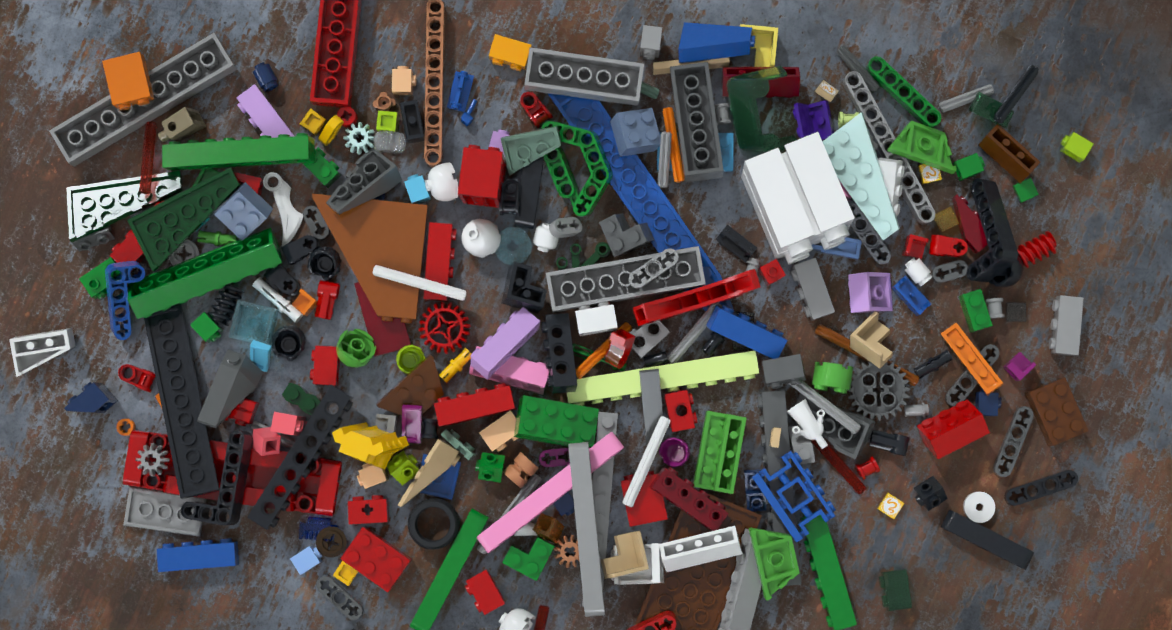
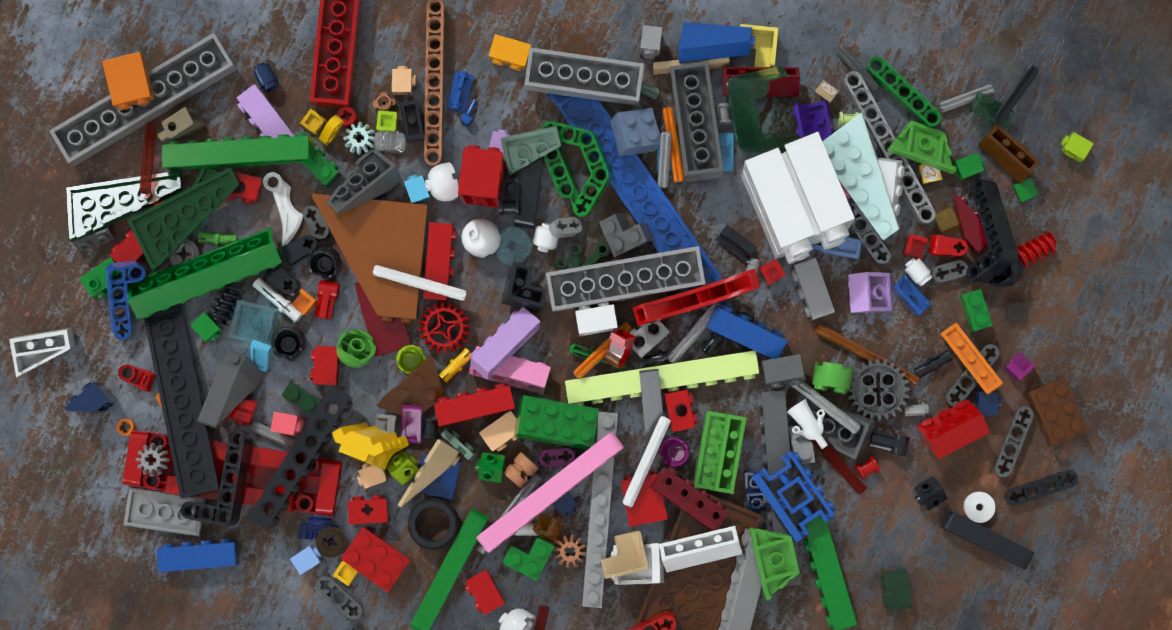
(243, 211): sand blue brick -> none
(266, 441): coral brick -> none
(535, 110): red piece -> none
(561, 325): black brick -> none
(586, 529): light grey beam -> none
(668, 264): light grey beam -> none
(775, 437): tan tile -> none
(867, 341): tan panel -> none
(890, 505): tile -> none
(995, 308): light grey bush -> none
(1066, 325): light grey brick -> none

